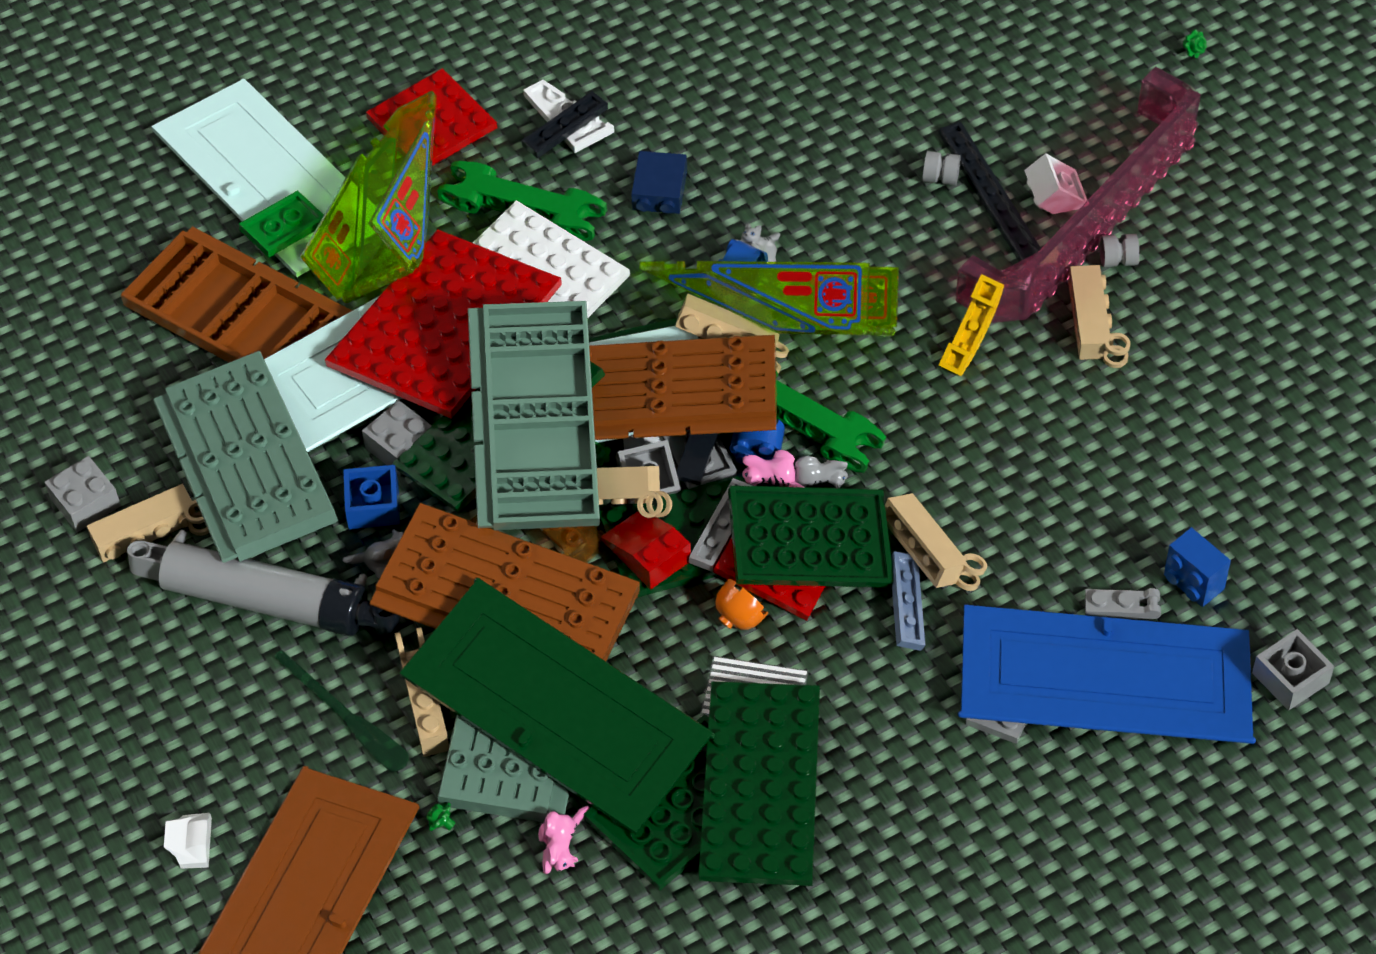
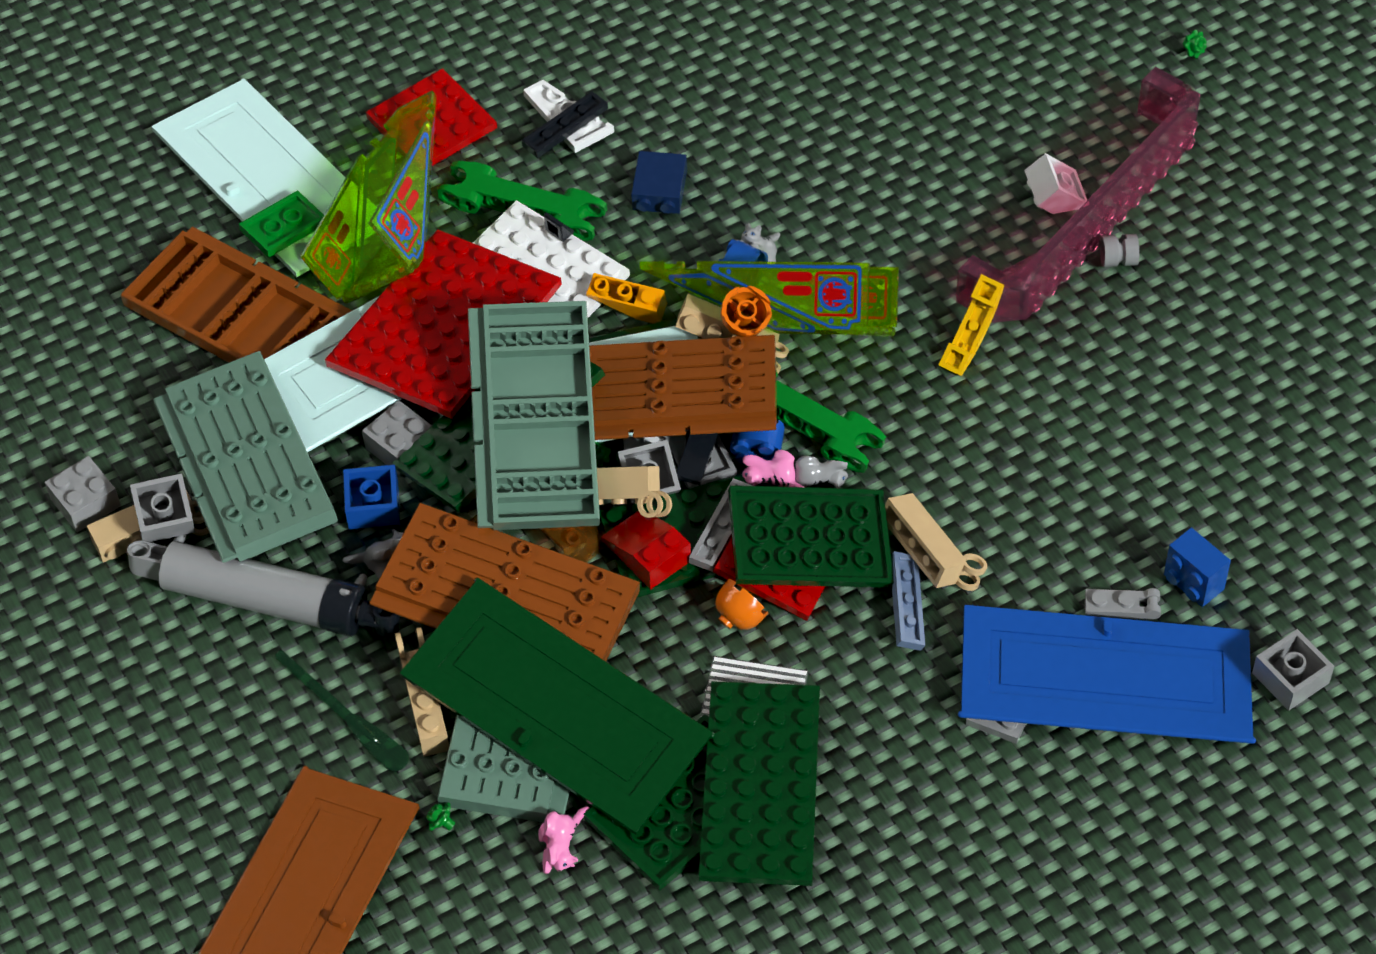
(162, 508): none -> light grey brick
(189, 839): white slope -> none
(557, 228): none -> black slope
(628, 297): none -> light orange slope
(746, 311): none -> orange cylinder
(941, 168): light grey wheel -> none
(990, 191): black tile -> none
(1091, 316): tan hinge -> none

